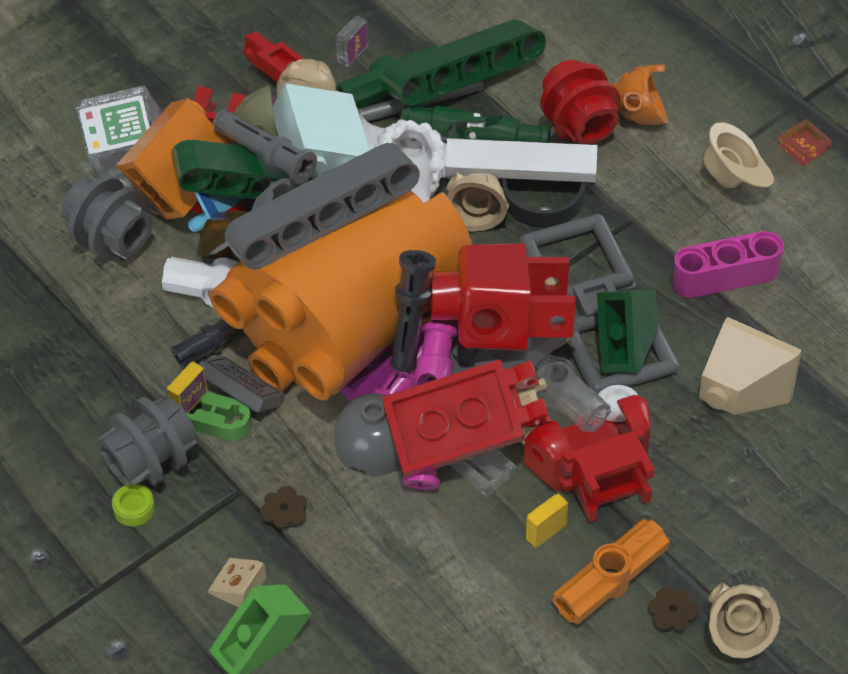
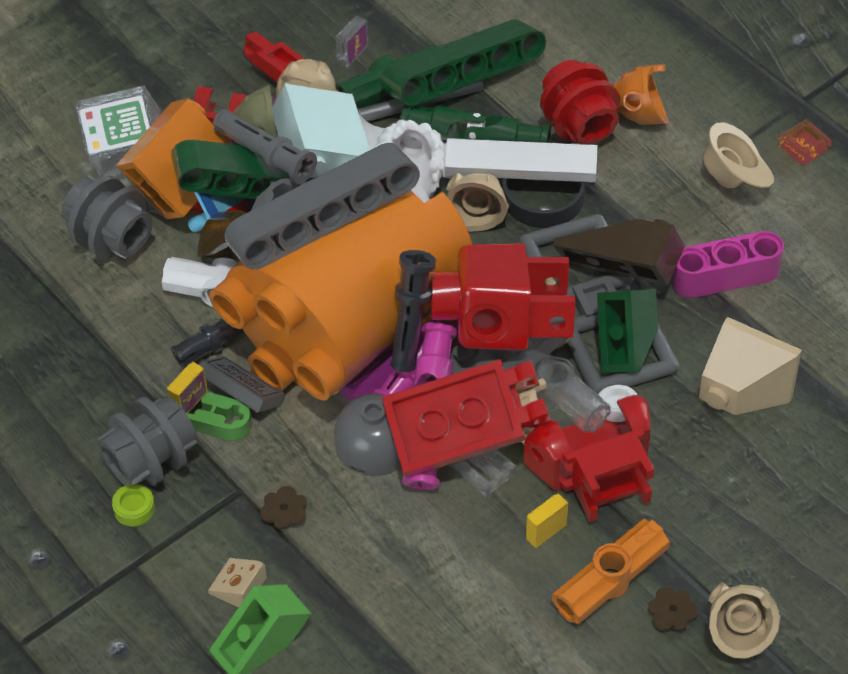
(627, 249): none -> dark brown slope

